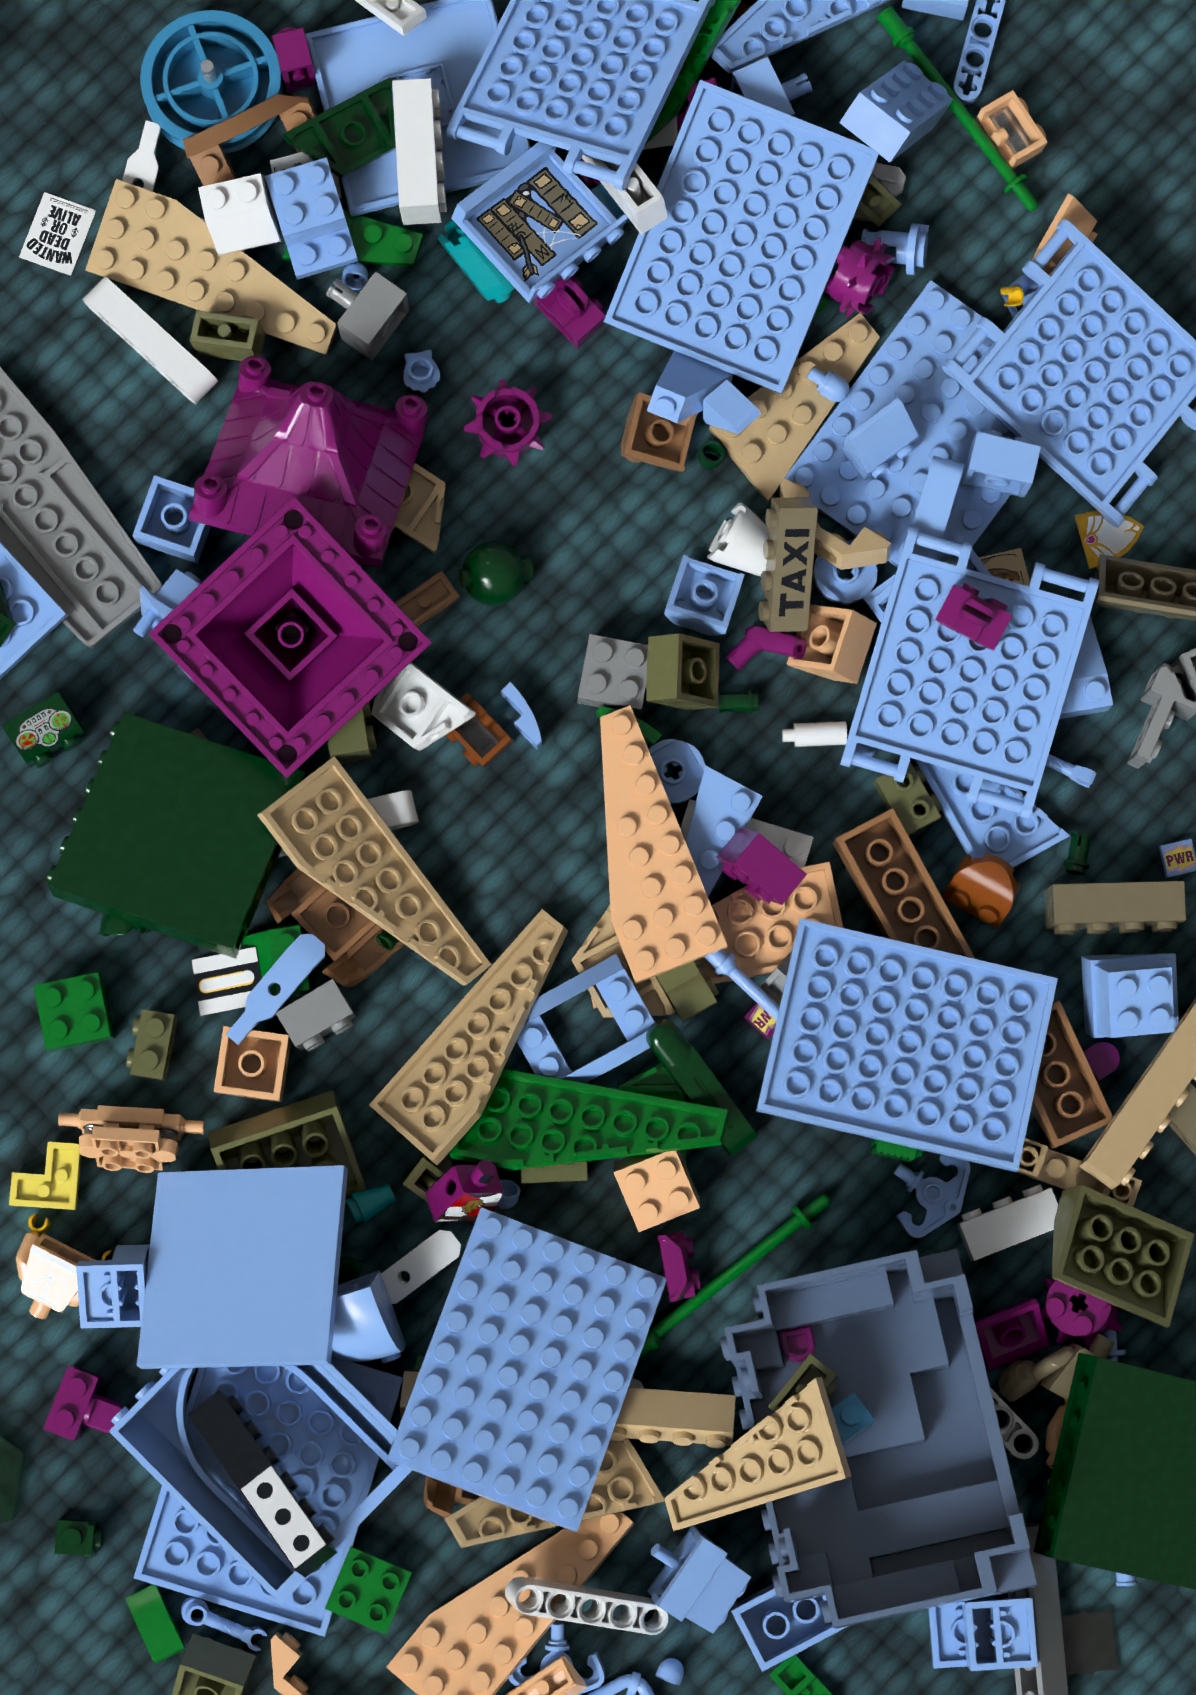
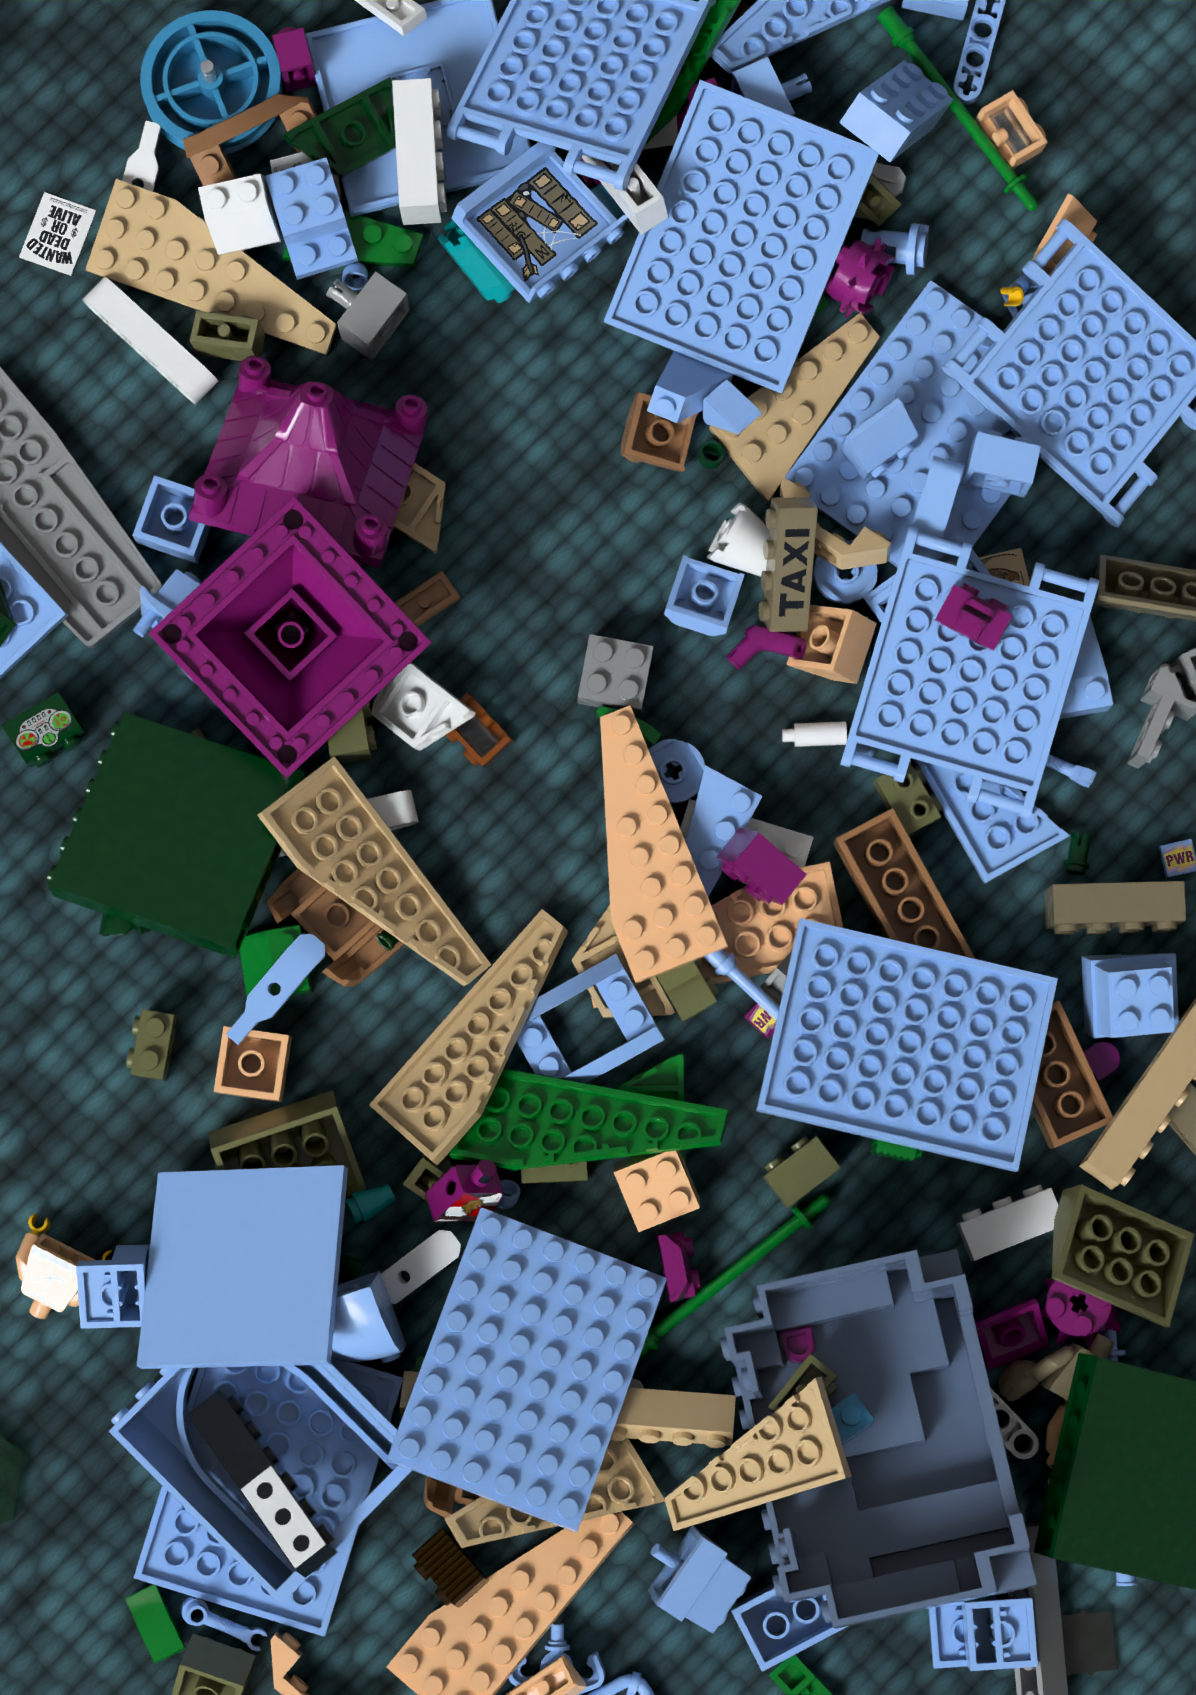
(57, 1187): light yellow plate -> none
(74, 1012): green brick -> none
(78, 1537): dark green bracket -> none
(80, 1405): magenta brick -> none
(130, 1136): light nougat piece -> none
(225, 981): sticker -> none
(316, 1016): light grey brick -> none
(368, 1590): green hinge -> none
(421, 371): light blue animal -> none
(449, 1568): none -> dark brown brick
(495, 573): dark green brick -> none
(508, 404): magenta brick -> none
(526, 723): light blue slope -> none
(572, 311): magenta brick -> none
(575, 1596): white beam -> none
(671, 1671): light blue hinge -> none
(682, 671): olive brick -> none
(698, 1081): dark green piece -> none
(738, 702): dark green pin -> none
(800, 1171): none -> olive brick
(829, 384): light blue cylinder -> none
(939, 1198): light blue piece -> none
(983, 888): dark orange slope -> none
(1064, 1172): tan slope -> none
(1105, 539): sticker -> none

